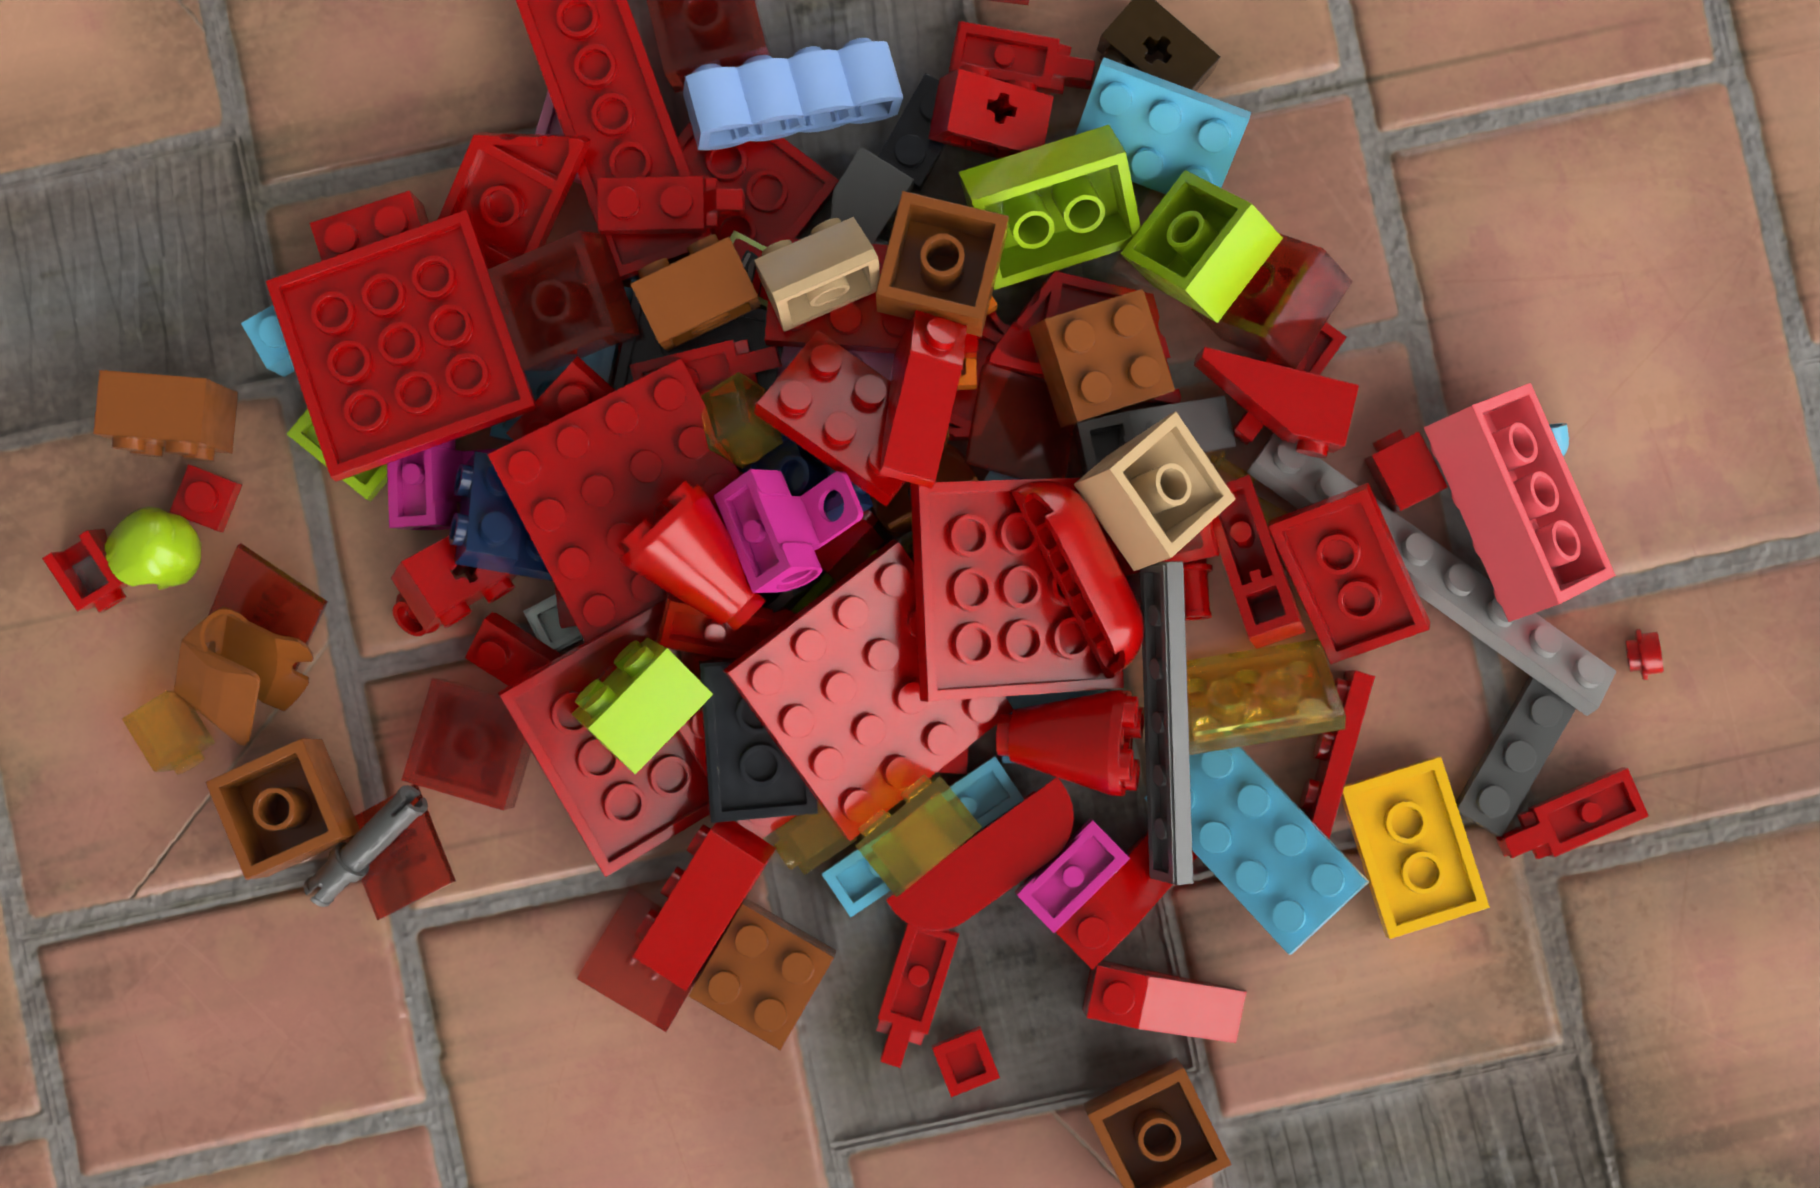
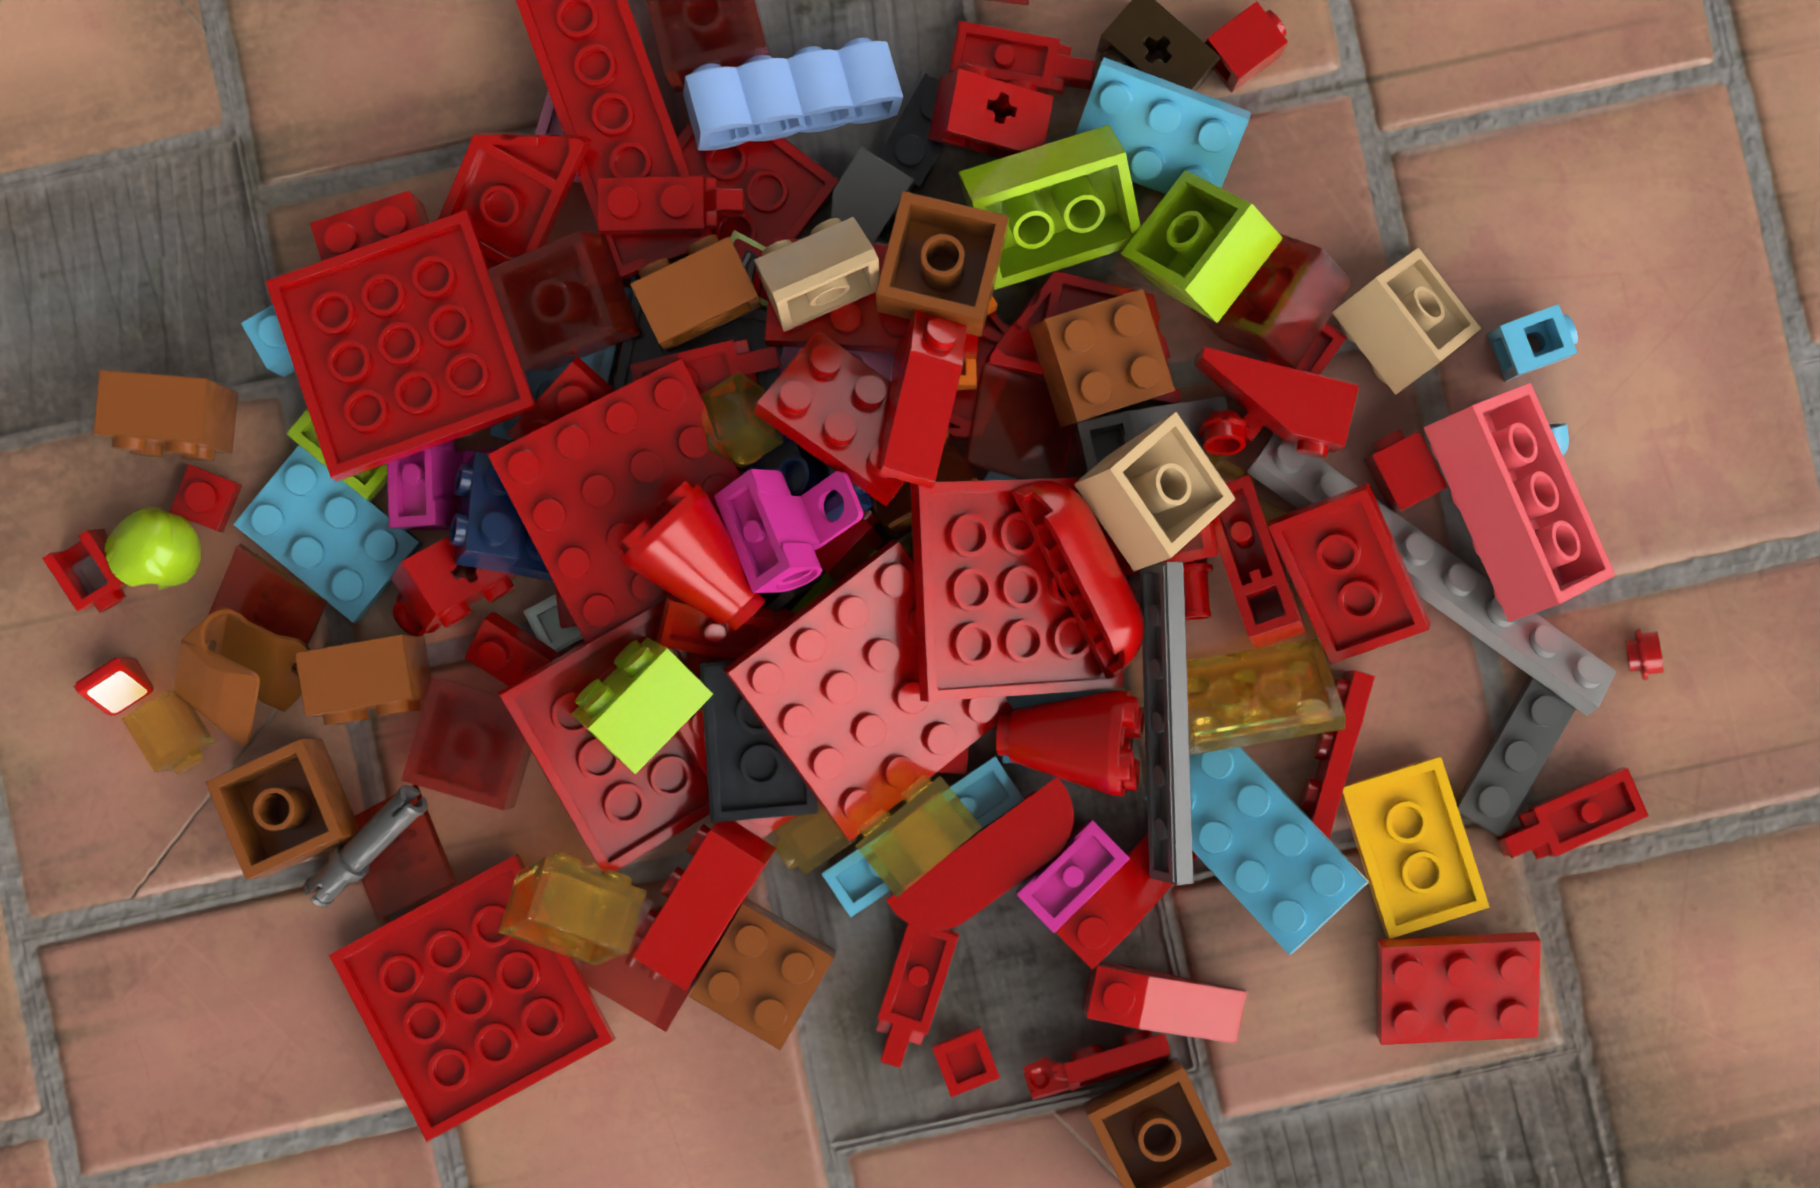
(115, 685): none -> slope
(327, 534): none -> medium azure plate
(363, 676): none -> dark orange brick
(465, 1007): none -> red plate
(573, 909): none -> clear yellow brick
(1093, 1065): none -> red hinge
(1224, 433): none -> red plate
(1247, 45): none -> red brick
(1406, 321): none -> tan slope
(1458, 988): none -> red plate
(1551, 328): none -> medium azure brick

